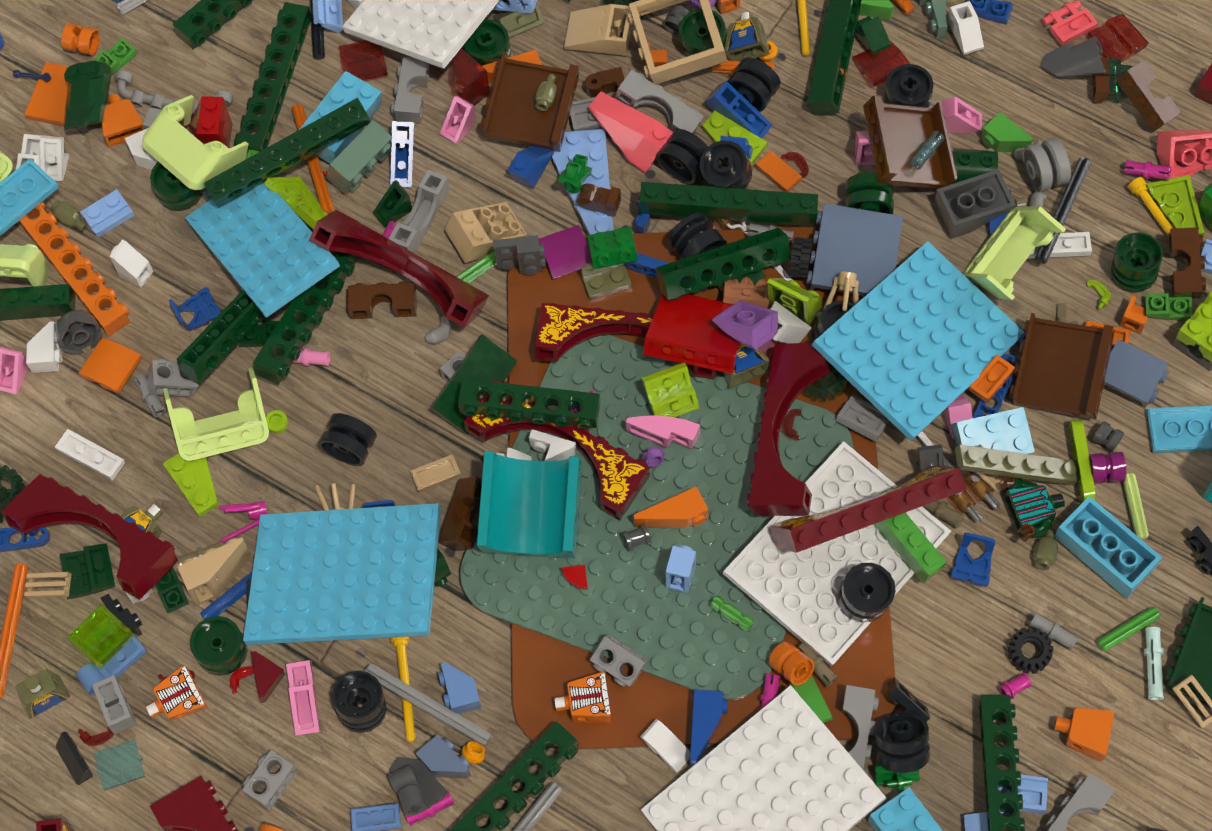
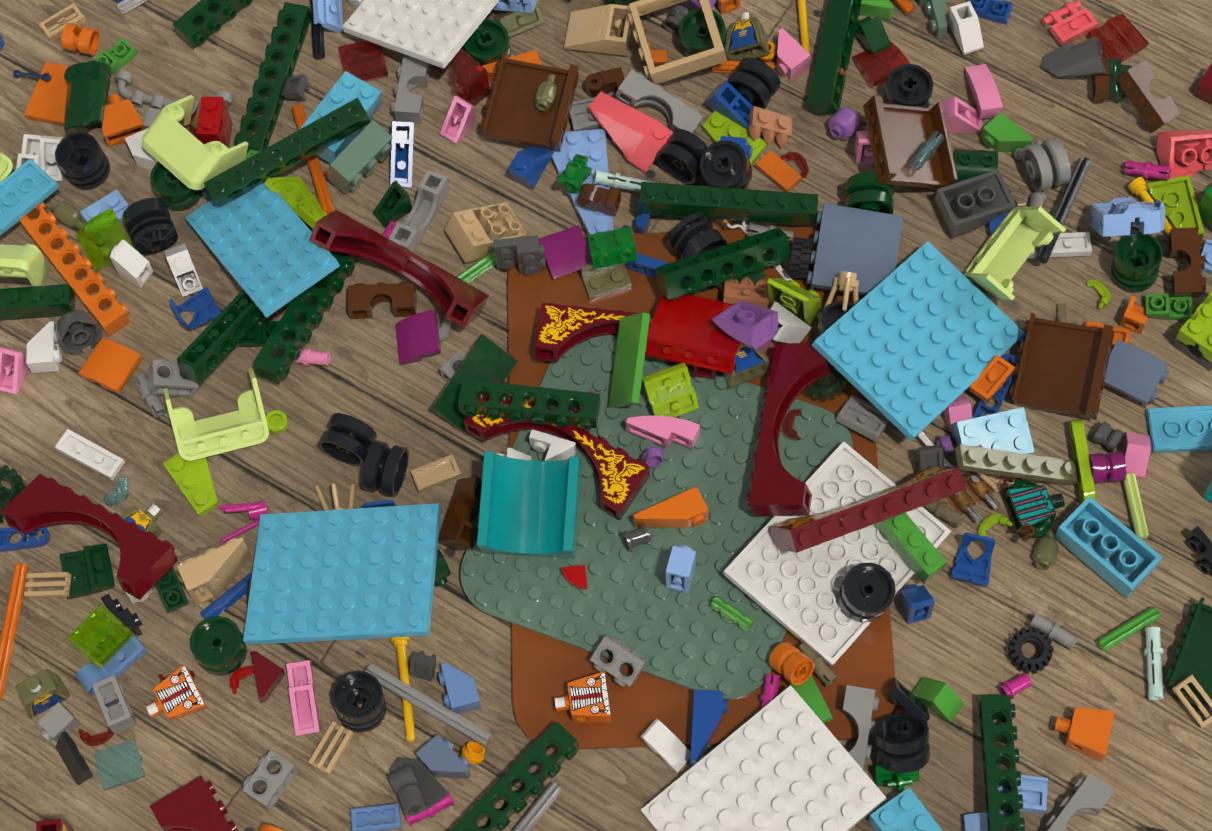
(56, 30): none -> tan tile
(56, 722): none -> light grey brick
(82, 160): none -> black wheel
(100, 237): none -> clear neon green slope
(119, 494): none -> clear light blue arm
(150, 226): none -> black wheel
(183, 270): none -> white slope
(295, 87): none -> dark grey tile
(340, 730): none -> tan tile
(385, 468): none -> black wheel
(418, 337): none -> magenta slope
(422, 666): none -> dark grey tile
(618, 181): none -> light aqua pin
(629, 360): none -> bright green tile
(771, 125): none -> nougat plate
(791, 56): none -> bright pink slope
(844, 123): none -> medium lavender head
(916, 603): none -> blue slope
(938, 698): none -> bright green slope
(946, 444): none -> medium lavender plate
(983, 91): none -> bright pink slope
(993, 520): none -> lime piece
(1120, 213): none -> light blue connector
(1136, 453): none -> bright pink slope

